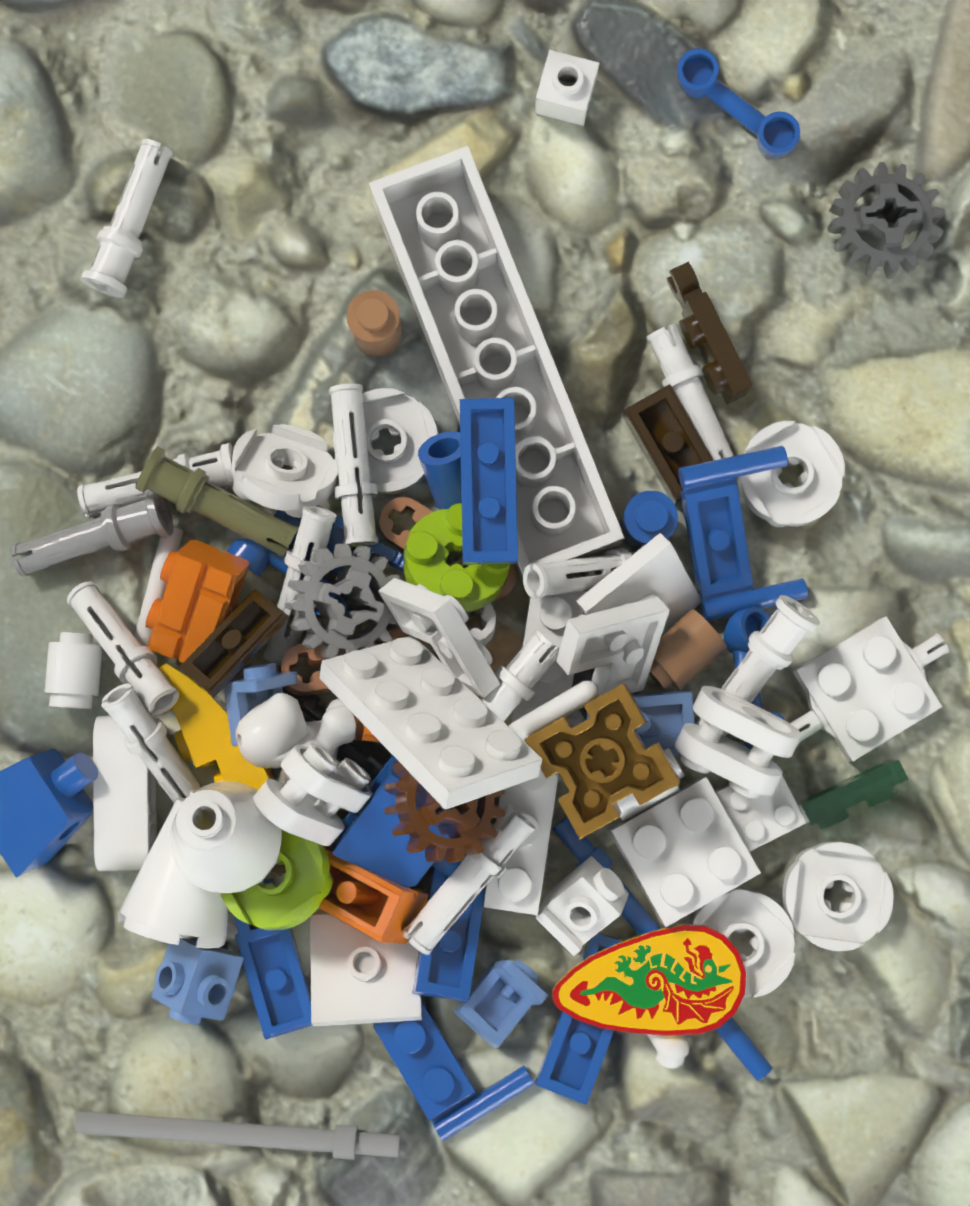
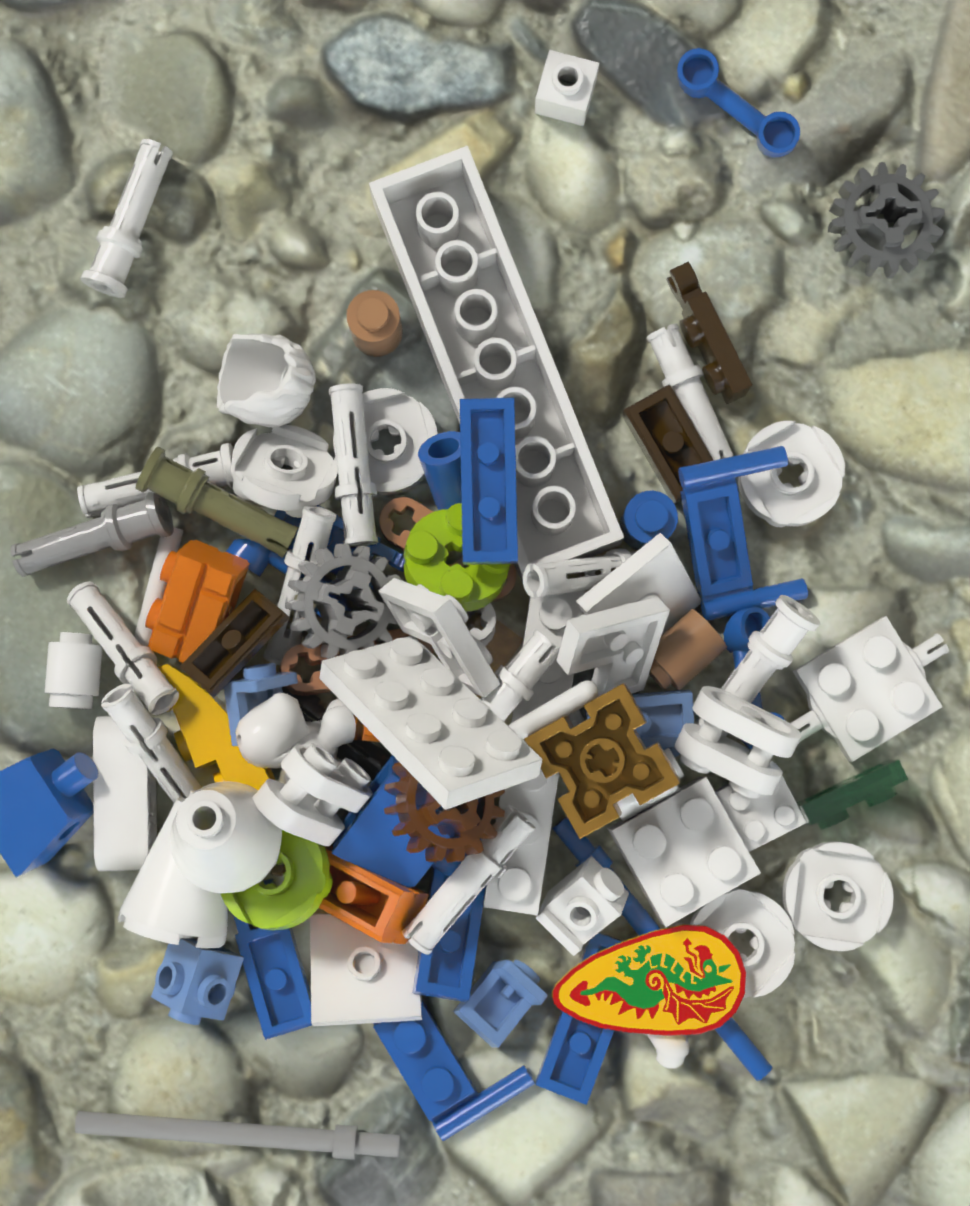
(264, 380): none -> white hair

